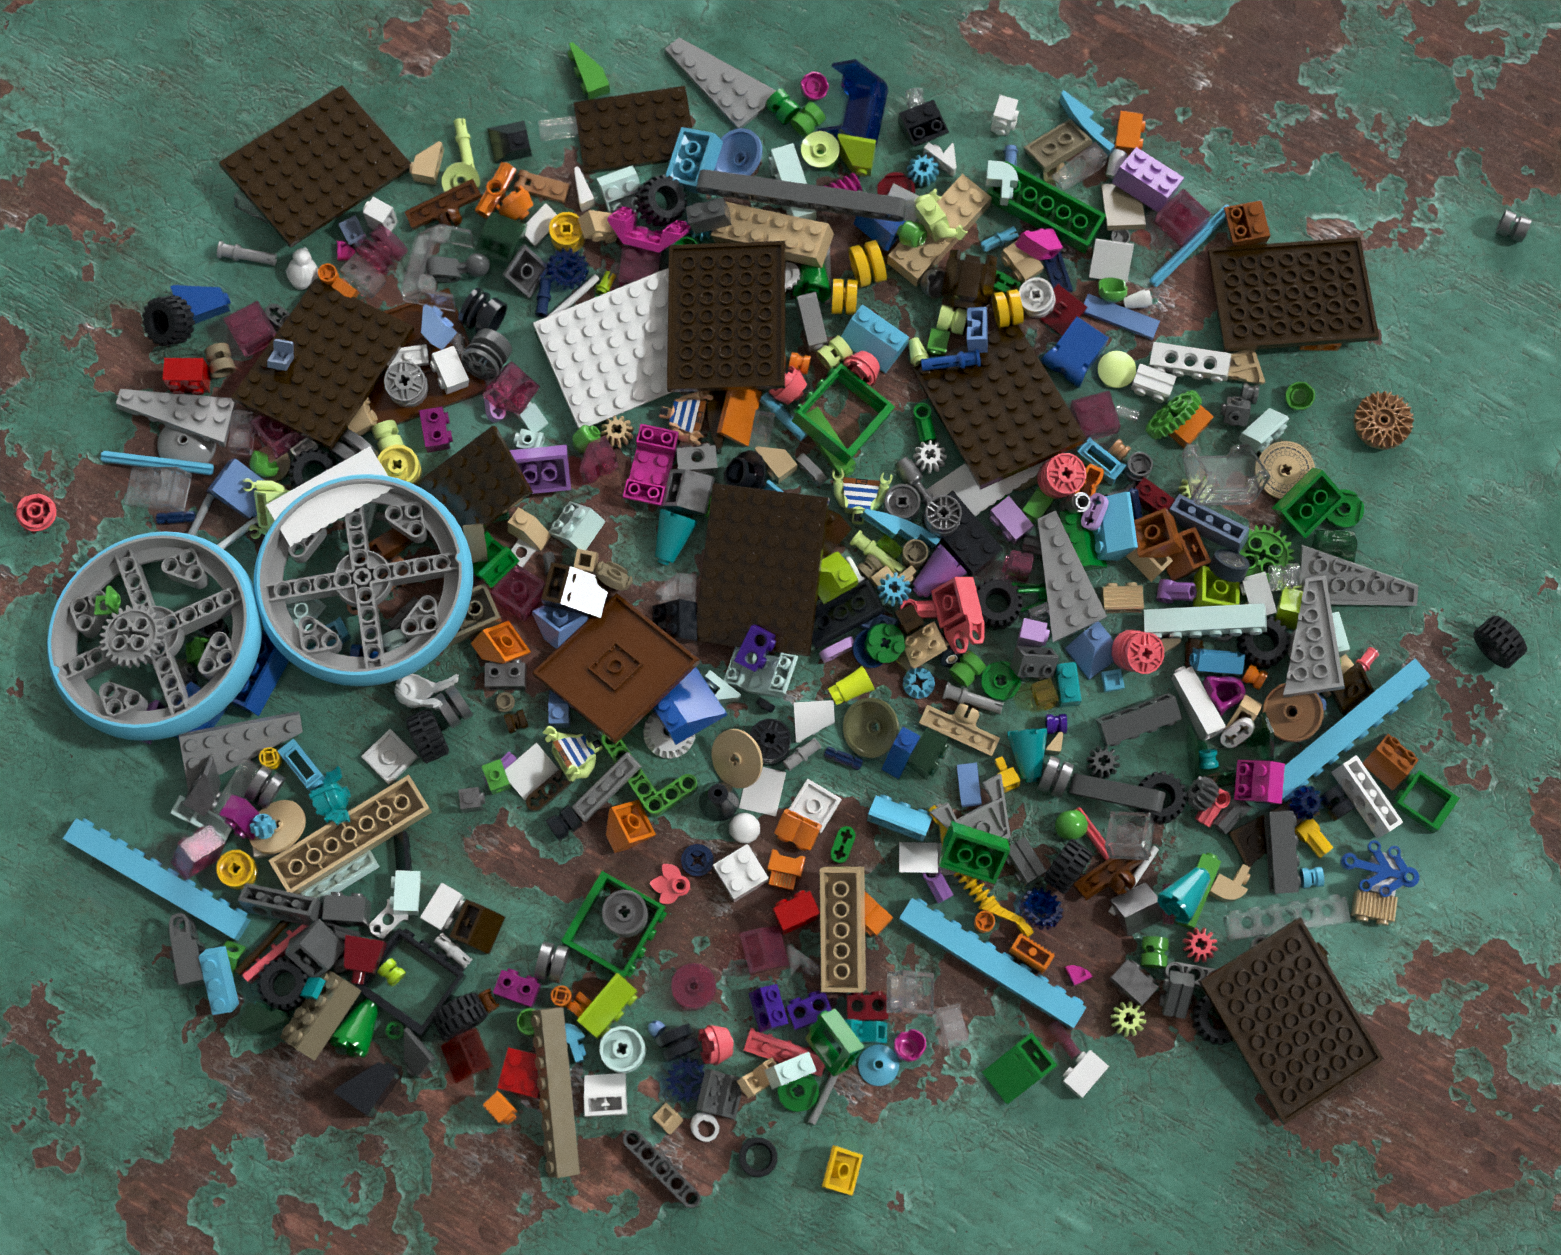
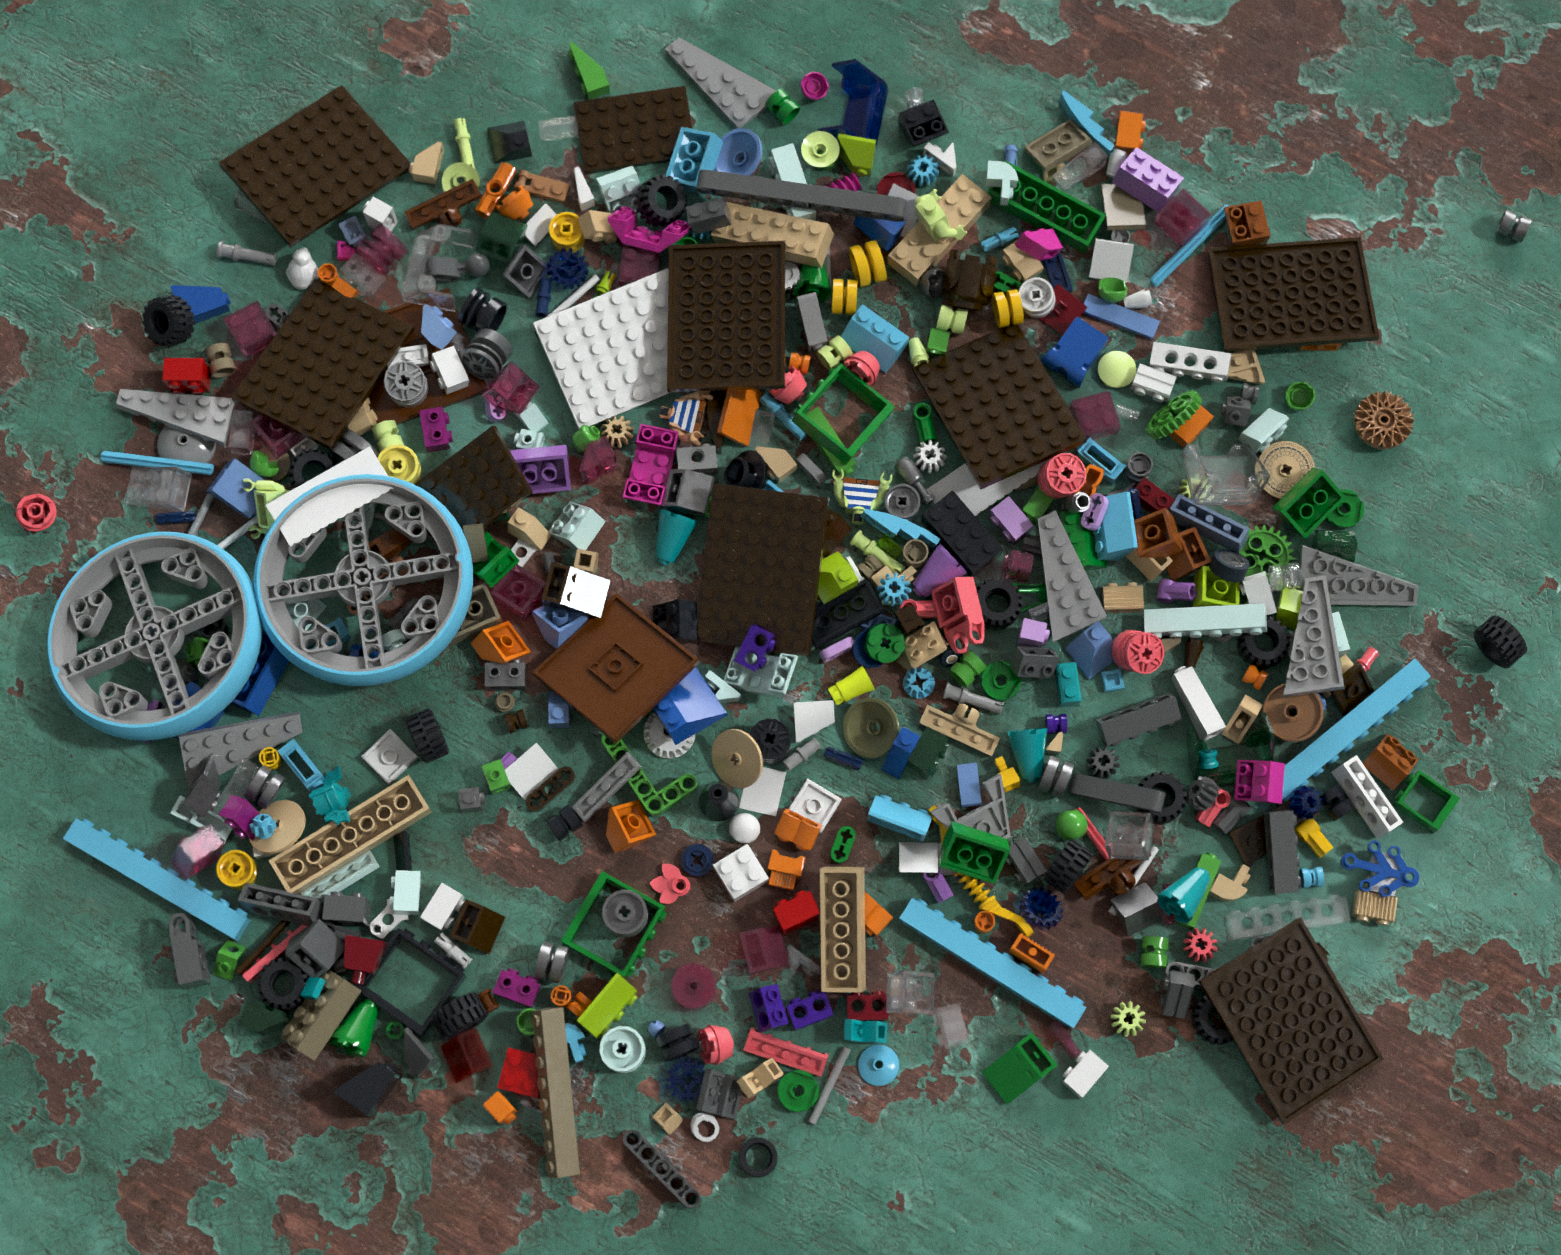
(112, 602): bright green bracket -> none
(132, 636): light grey gear -> none
(218, 980): medium azure brick -> none
(282, 355): sand blue bracket -> none
(391, 972): lime wheel -> none
(415, 690): white hair -> none
(453, 707): flat silver wheel -> none
(573, 753): torso -> none
(605, 1095): white slope -> none
(613, 575): dark tan tile -> none
(678, 587): clear slope -> none
(765, 704): black tile -> none
(790, 1070): light aqua brick -> none
(805, 122): bright green wheel -> none
(842, 1170): yellow slope -> none
(844, 1037): green window -> none
(910, 1045): dark pink hair -> none
(912, 234): bright green head -> none
(942, 525): flat silver wheel -> none
(960, 360): blue pin -> none
(977, 329): medium blue brick -> none
(1005, 116): white brick -> none
(1044, 694): clear yellow brick -> none
(1077, 974): dark pink tile -> none
(1119, 450): medium nougat wheel -> none
(1134, 982): flat silver brick -> none
(1217, 661): dark azure window -> none
(1224, 692): magenta piece -> none
(1239, 735): white beam -> none

